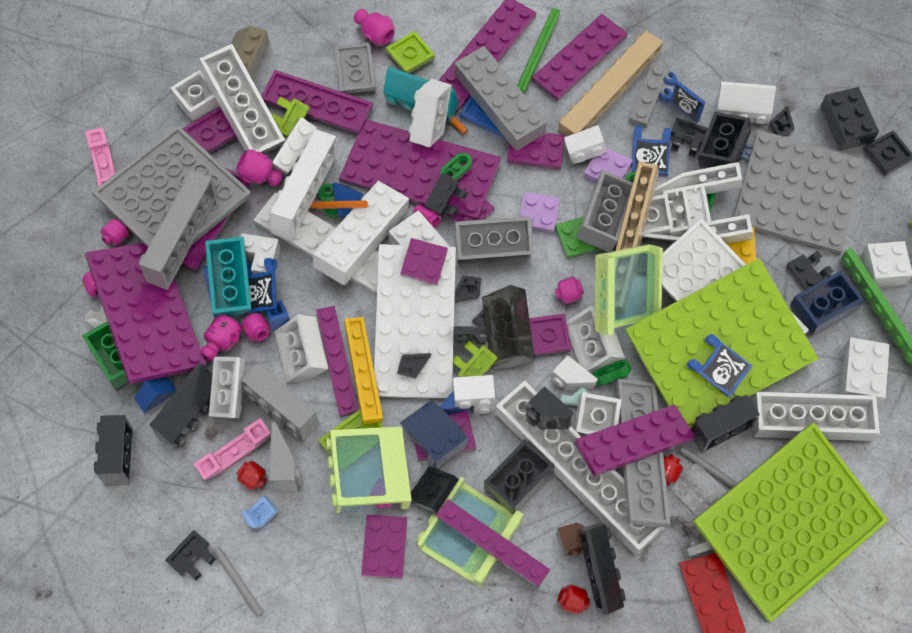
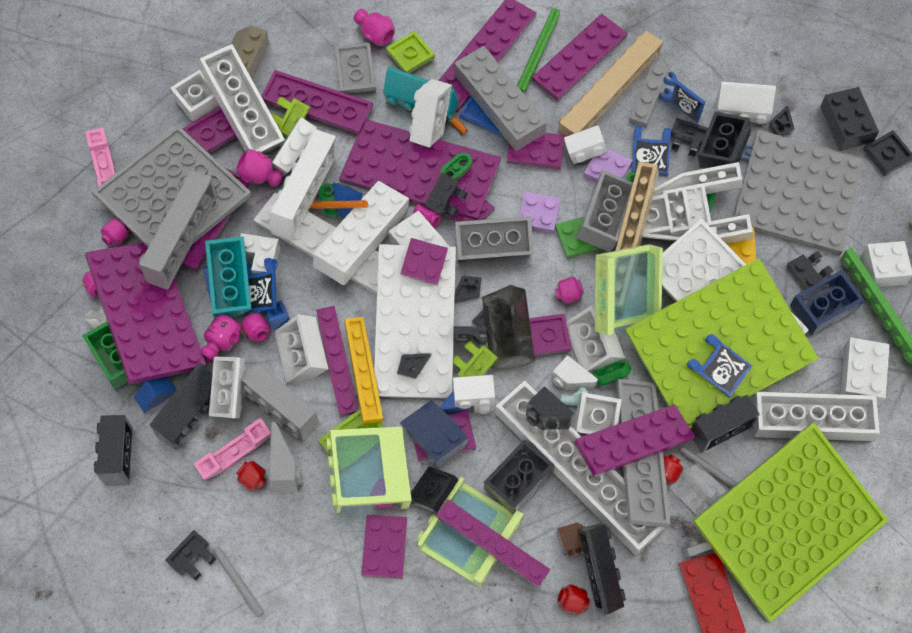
(260, 513): light blue bracket -> none

